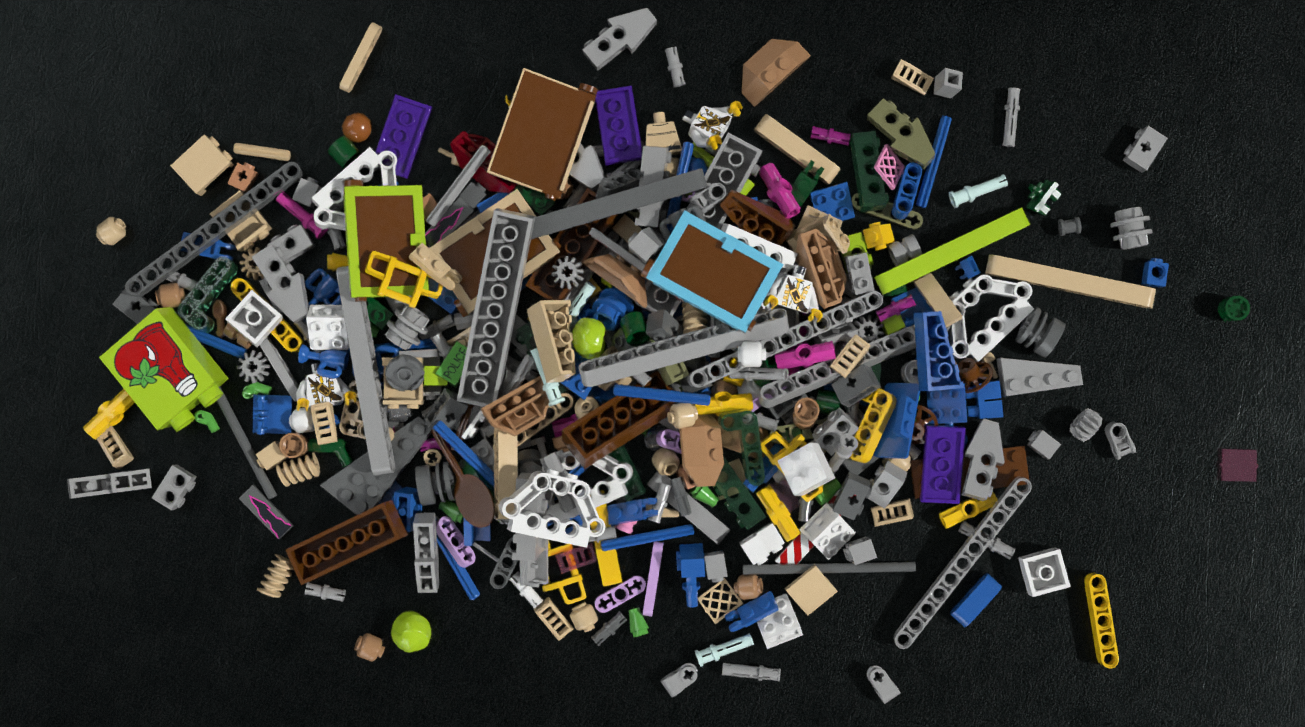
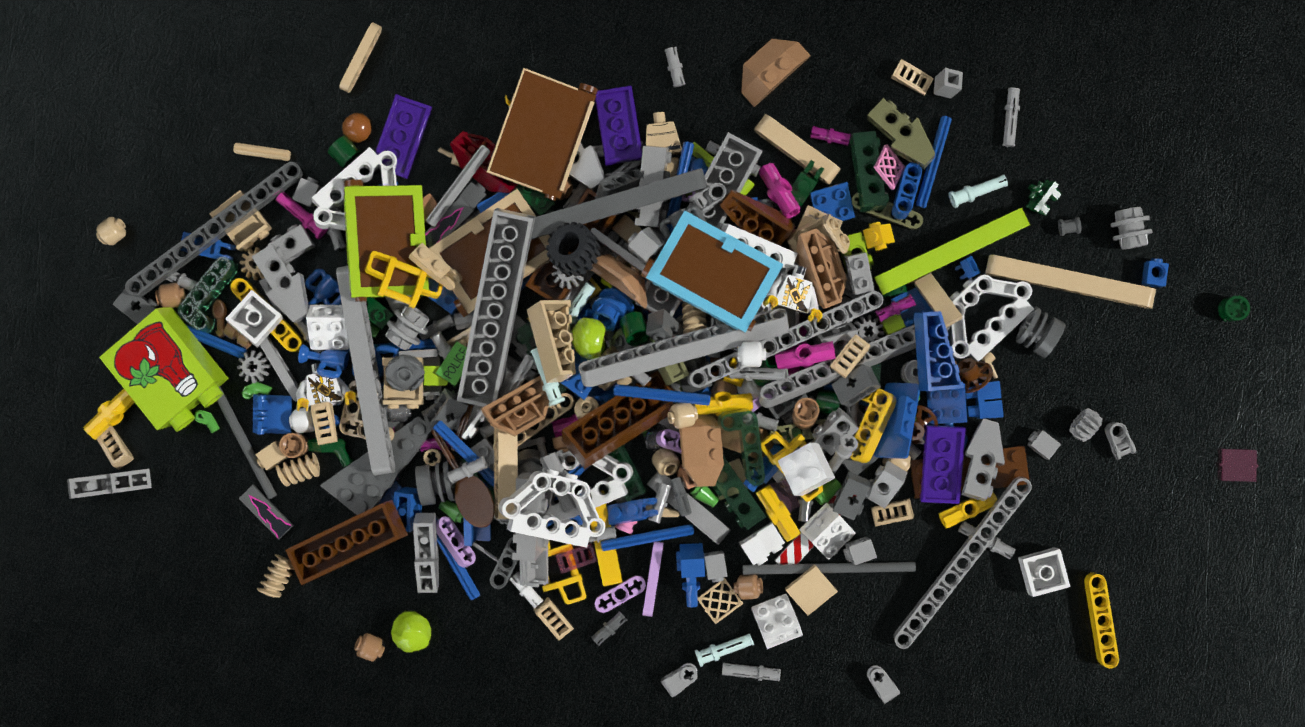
(171, 484): light grey brick -> none
(202, 164): tan panel -> none
(243, 184): nougat brick -> none
(325, 592): light grey pin -> none
(335, 261): yellow cone -> none
(467, 469): none -> light grey pin
(564, 240): none -> black tyre
(583, 617): tan head -> none
(635, 28): light grey brick -> none
(637, 623): bright green cone -> none
(711, 124): torso -> none
(752, 611): blue hinge -> none
(904, 251): light grey wheel -> none
(976, 600): blue beam -> none
(1033, 376): light grey wedge -> none
(1153, 143): light grey brick -> none

